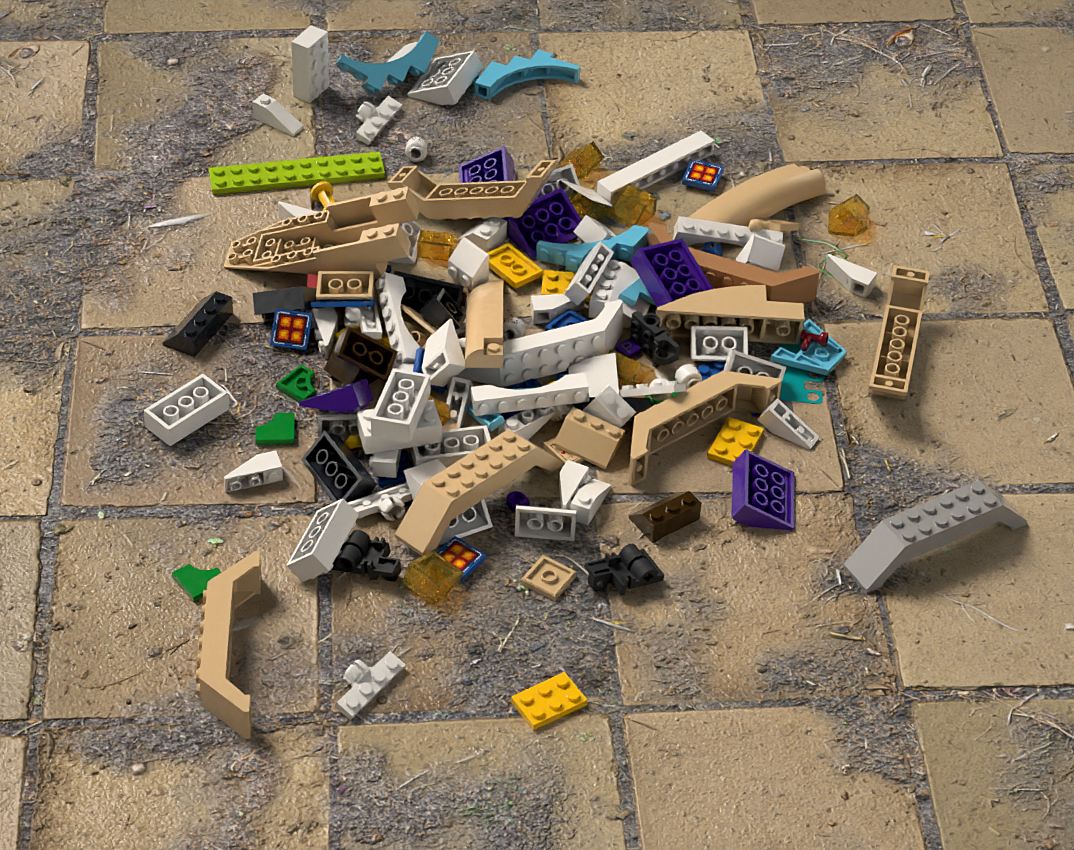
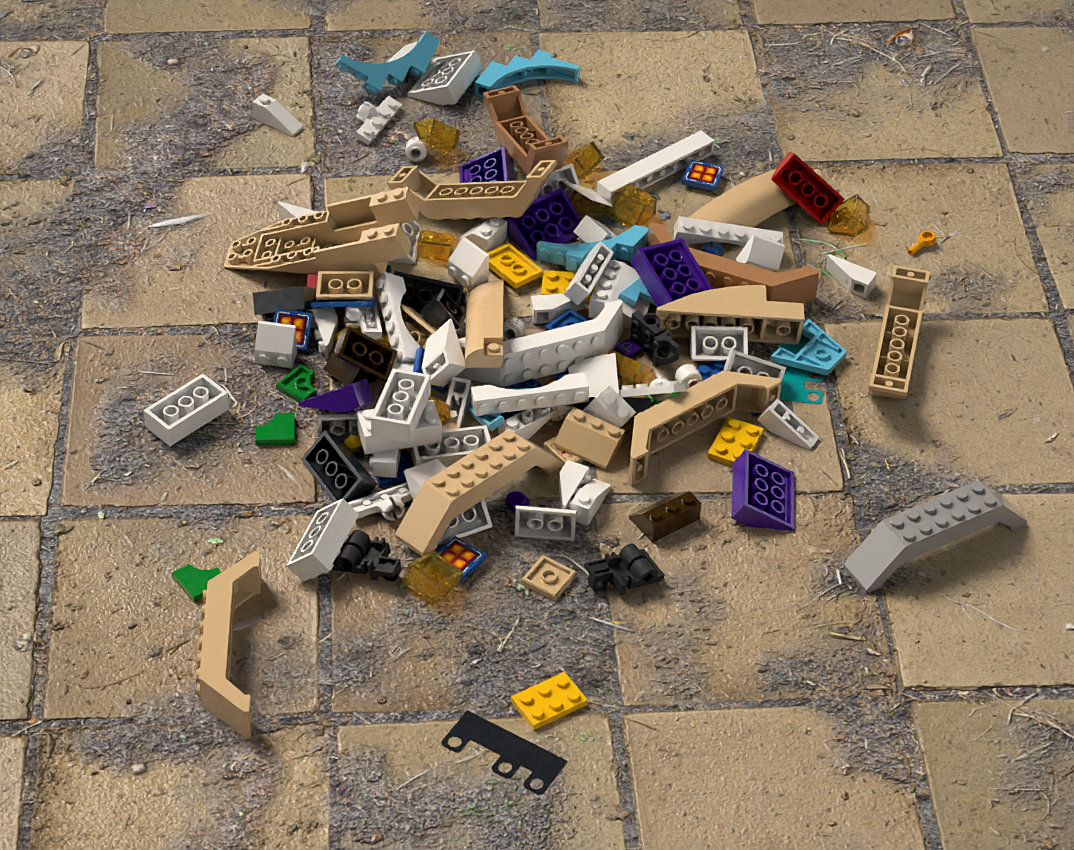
(200, 324): black slope -> none
(257, 471): white slope -> none
(275, 344): none -> white slope
(296, 173): lime plate -> none
(310, 63): white brick -> none
(323, 193): yellow hose -> none
(367, 683): white plate -> none
(437, 134): none -> clear yellow slope
(511, 748): none -> black piece
(520, 133): none -> medium nougat slope
(771, 224): tan plate -> none
(806, 188): none -> red slope
(808, 337): dark red piece -> none
(926, 239): none -> light orange plate

